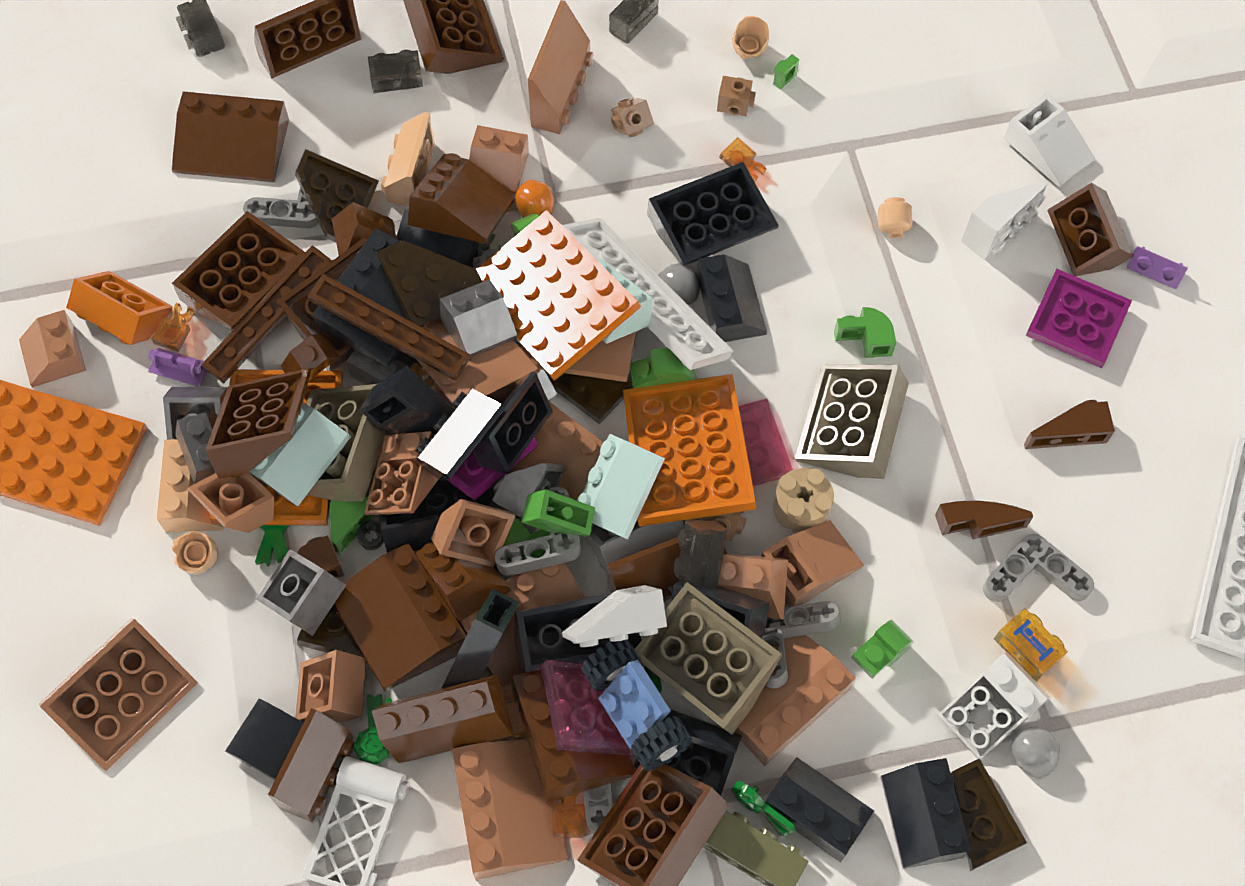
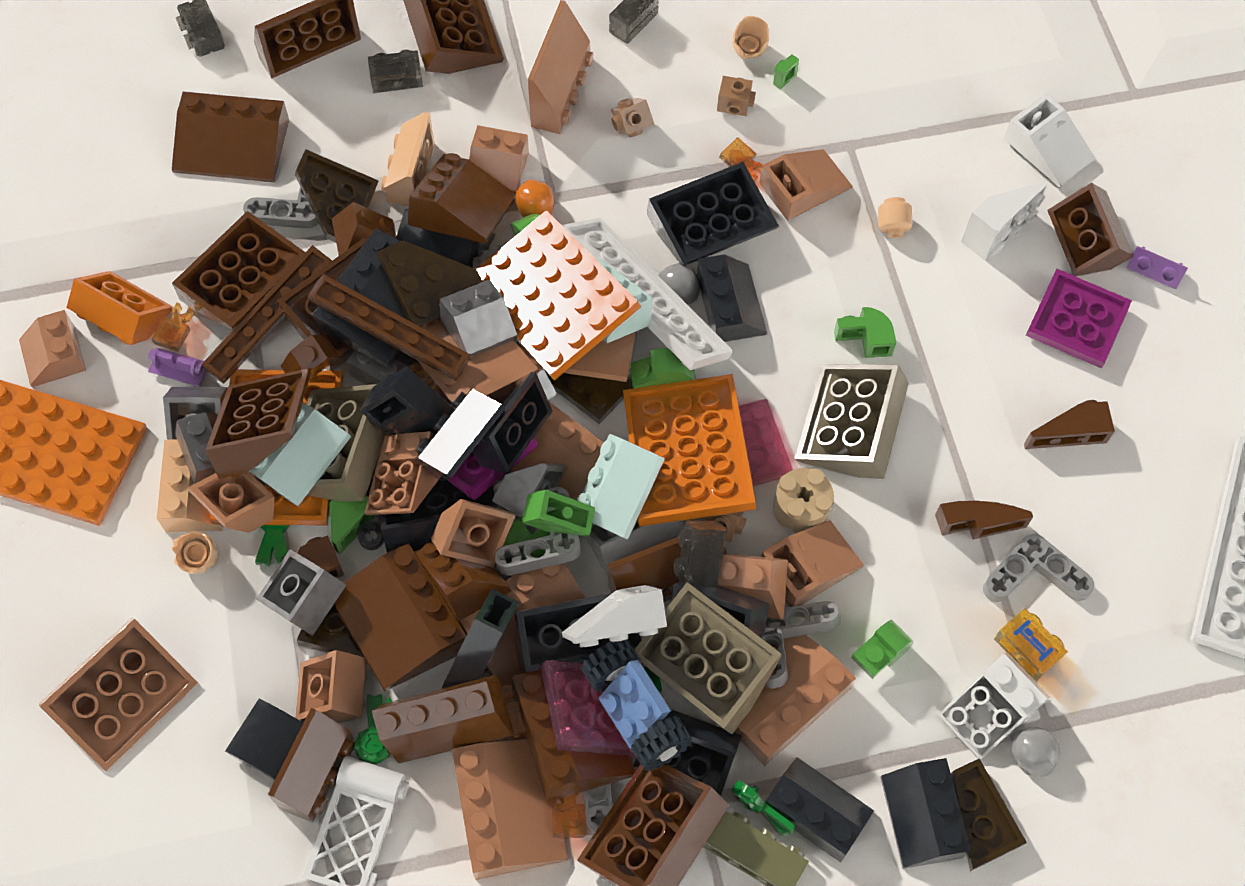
(802, 181): none -> nougat slope

